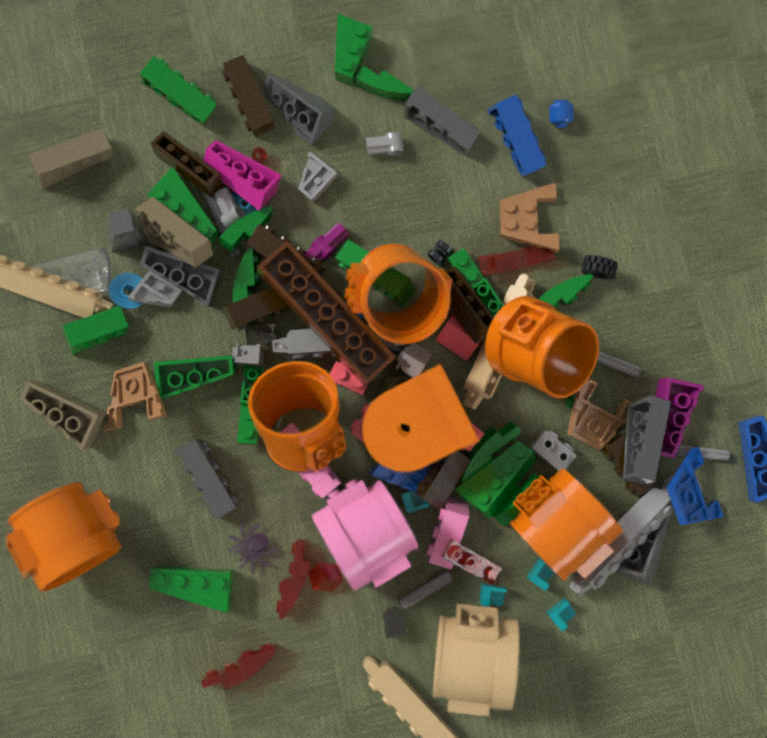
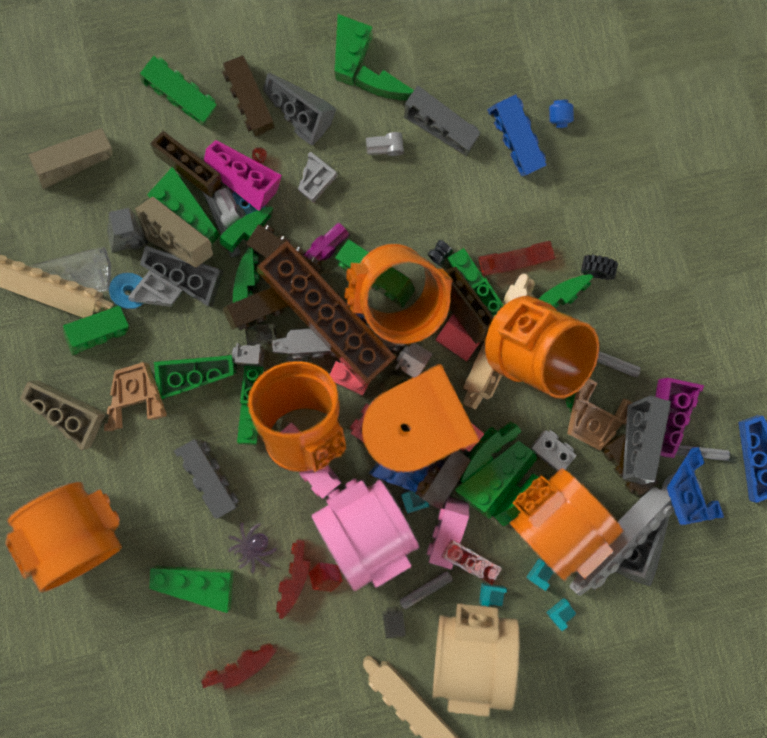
(520, 218): medium nougat wing -> none

